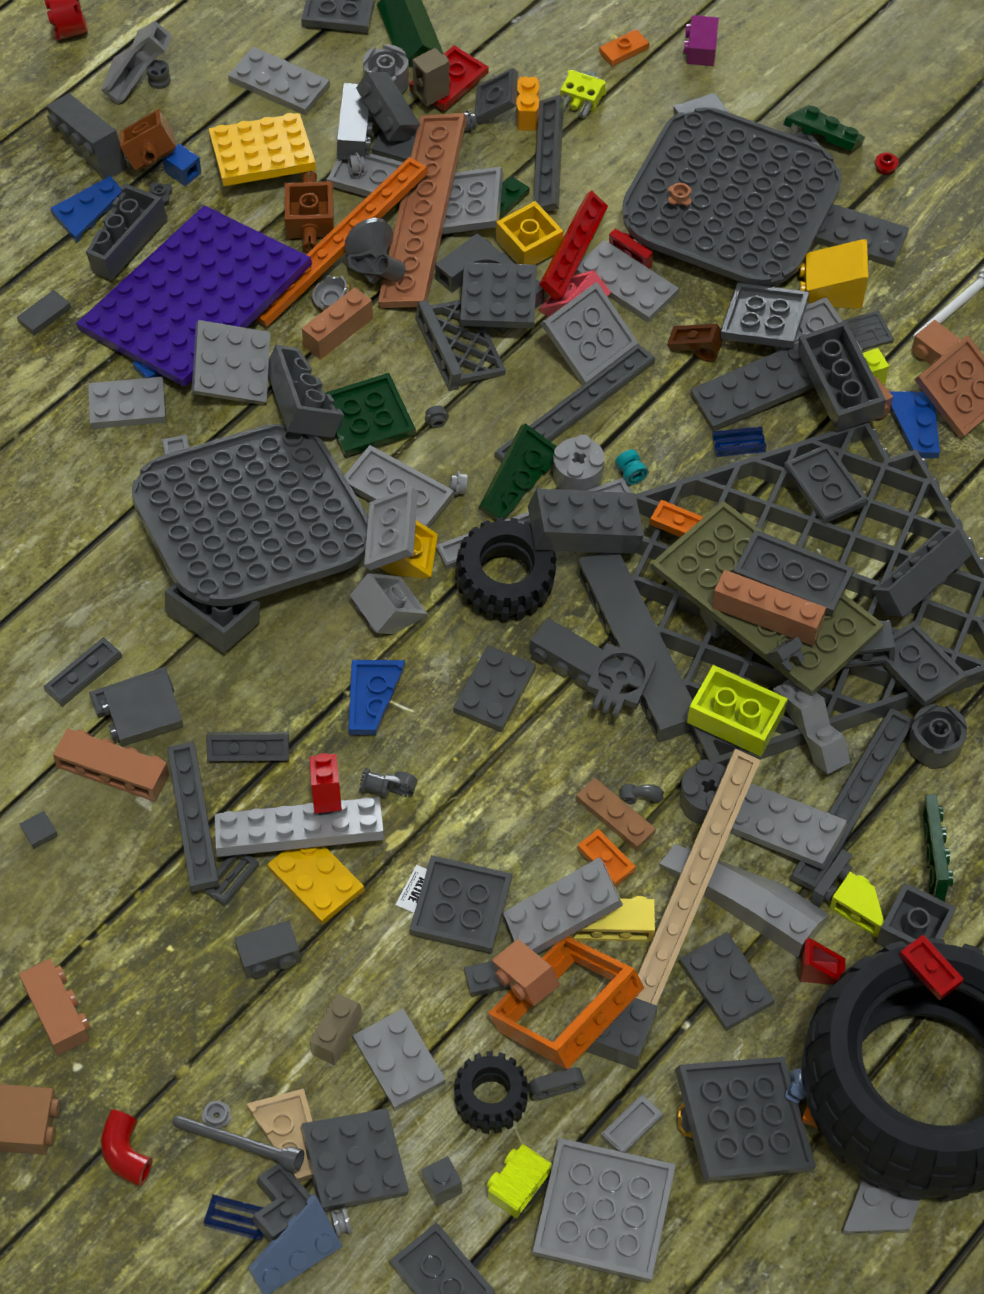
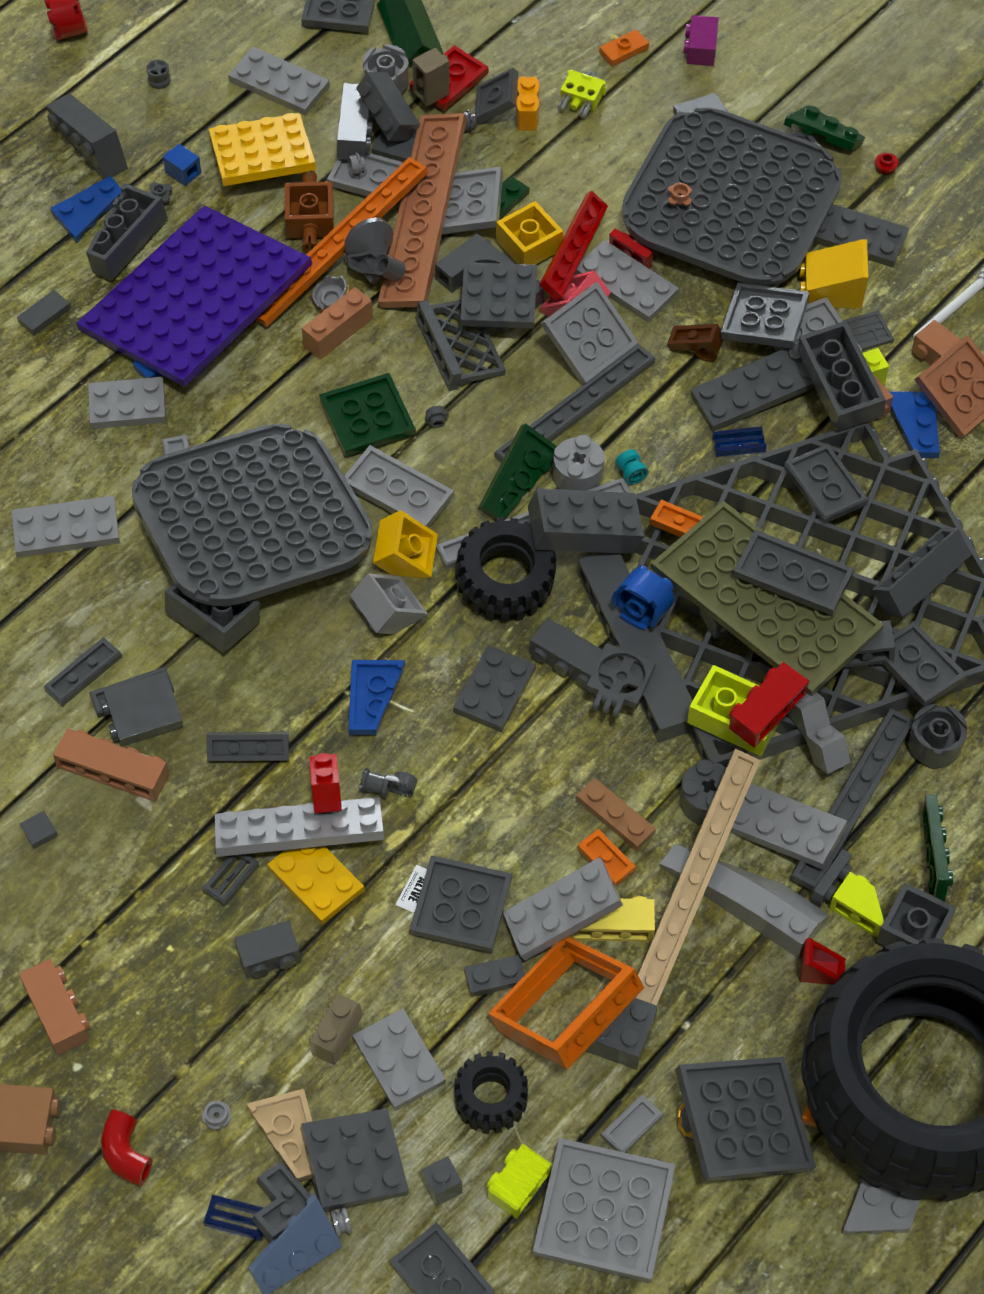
(65, 526): none -> light grey plate
(131, 63): light grey arch -> none
(147, 140): dark orange brick -> none
(193, 816): dark grey plate -> none
(231, 362): light grey plate -> none
(289, 1158): dark grey piece -> none
(300, 395): dark grey wedge -> none
(391, 528): light grey plate -> none
(458, 483): light grey plate -> none
(525, 973): nougat brick -> none
(549, 153): dark grey plate -> none
(556, 1083): dark grey beam -> none
(631, 792): dark grey arm -> none
(643, 598): none -> blue brick
(726, 981): dark grey plate -> none
(768, 704): none -> red brick
(769, 607): nougat brick -> none
(783, 652): dark grey tile -> none
(796, 1089): sand blue arm -> none
(931, 967): red plate -> none

